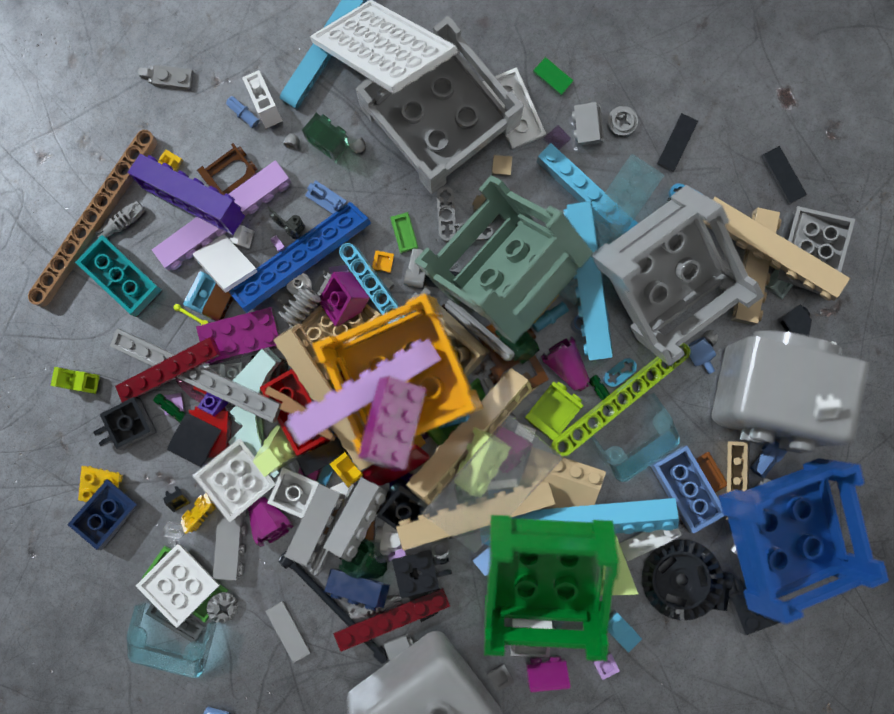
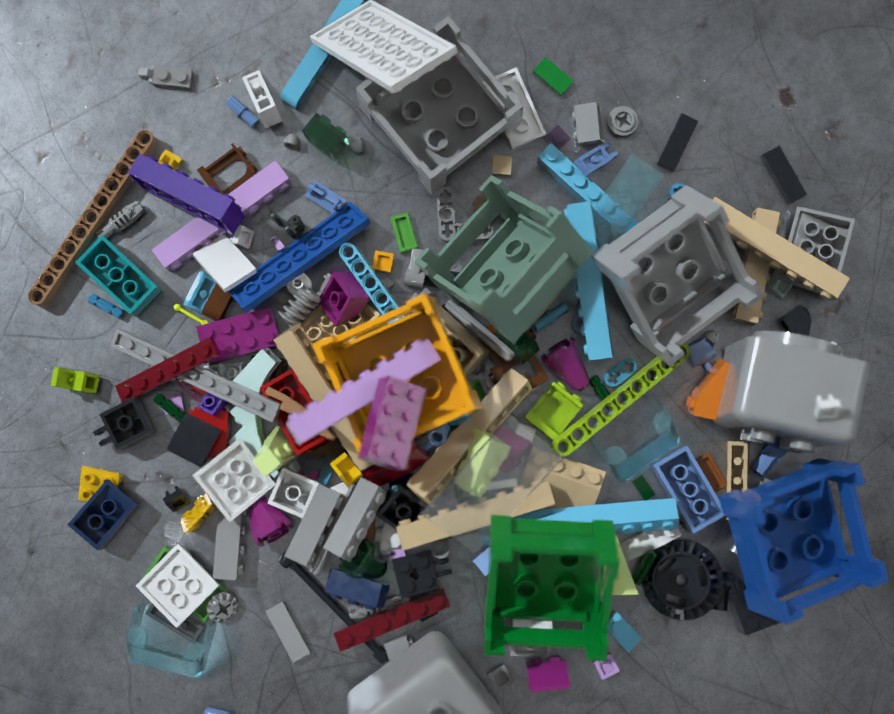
(105, 306): none -> dark azure axle
(432, 438): none -> medium blue piece
(595, 159): none -> medium blue hinge
(643, 487): none -> dark green piece
(644, 567): none -> dark green axle
(707, 394): none -> orange slope

